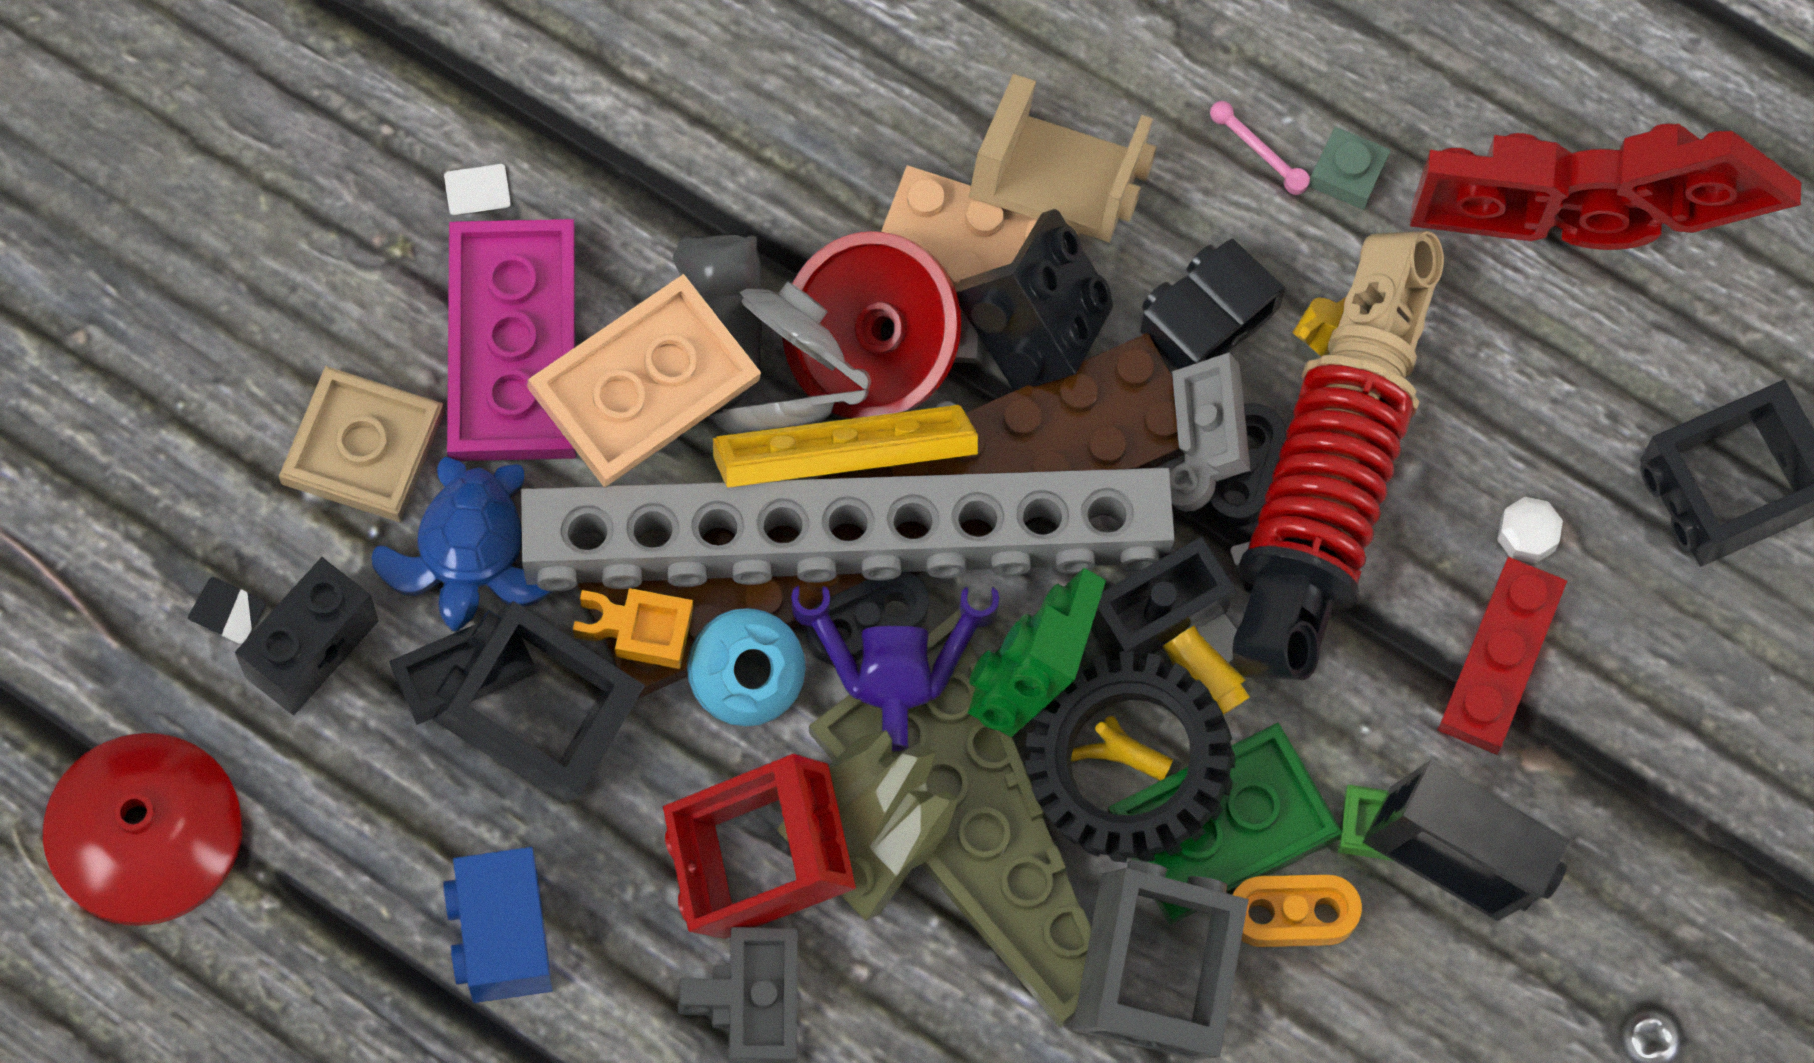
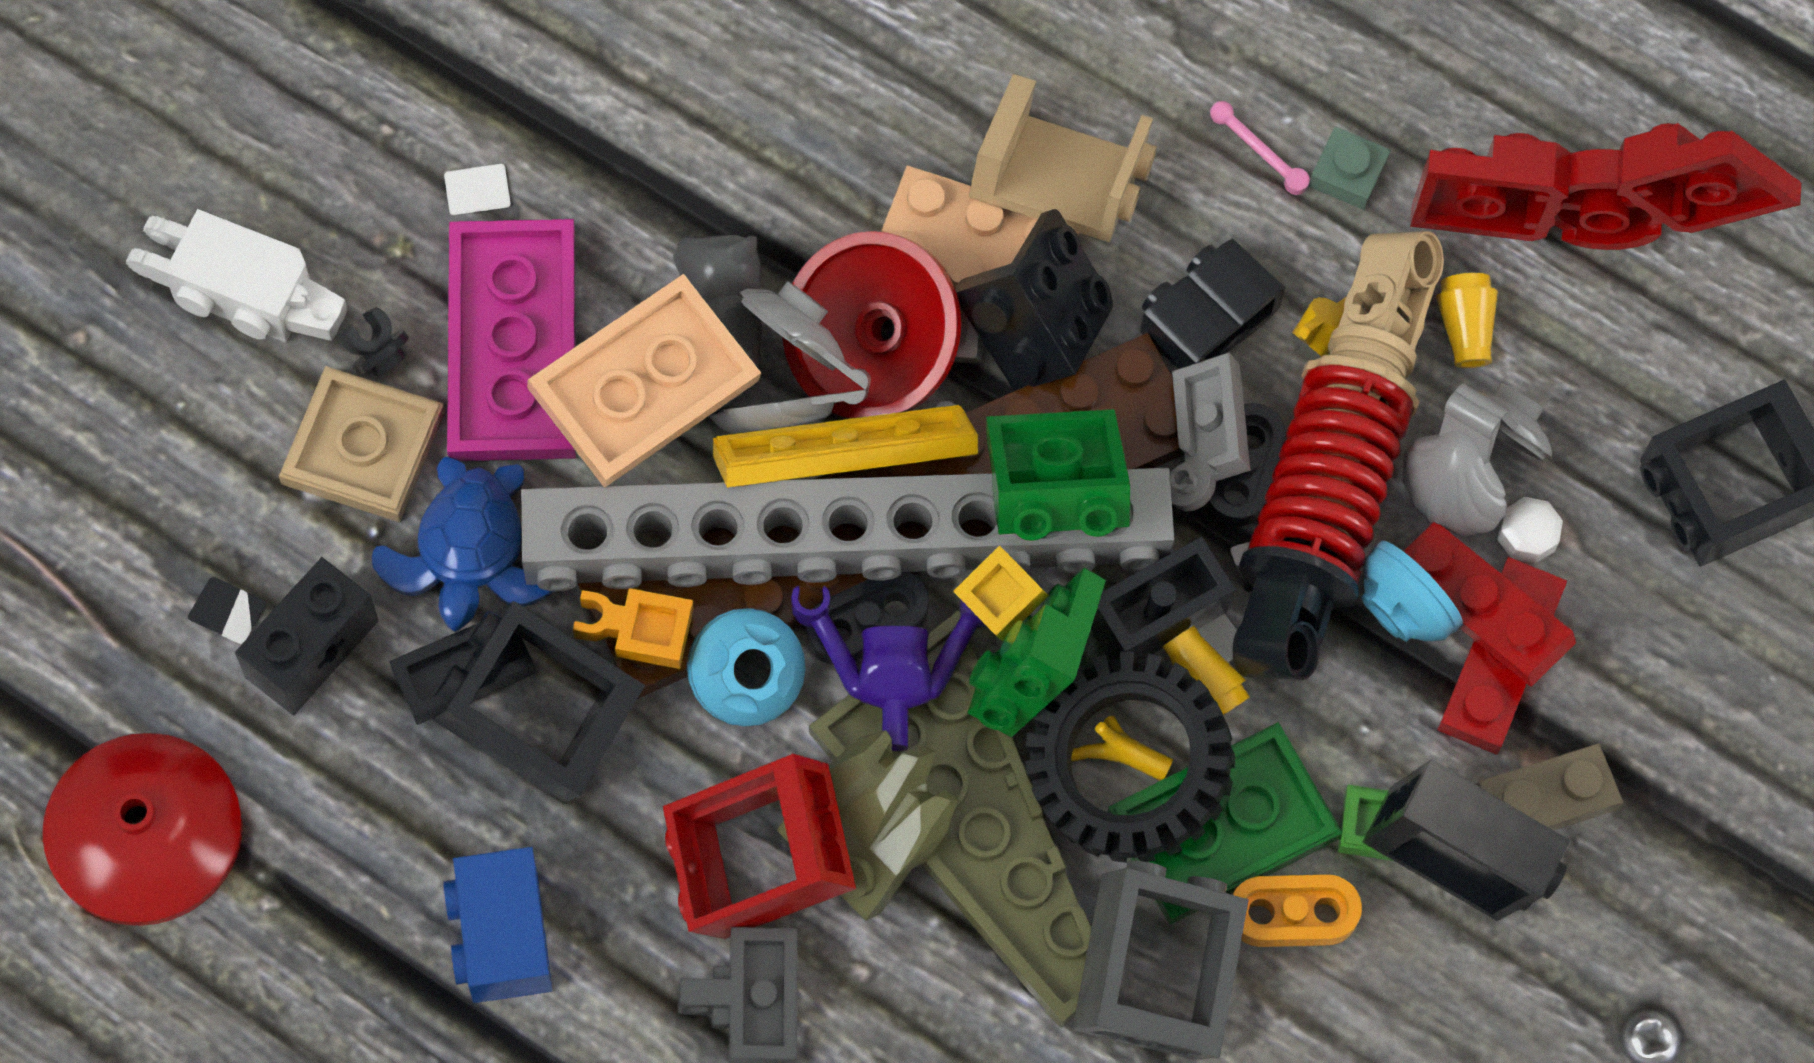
(239, 277): none -> white hinge
(382, 350): none -> black plate
(1000, 592): none -> yellow plate
(1058, 473): none -> green plate
(1406, 597): none -> medium azure piece
(1452, 470): none -> light grey animal
(1468, 316): none -> yellow cone
(1492, 606): none -> red plate
(1560, 788): none -> dark tan plate

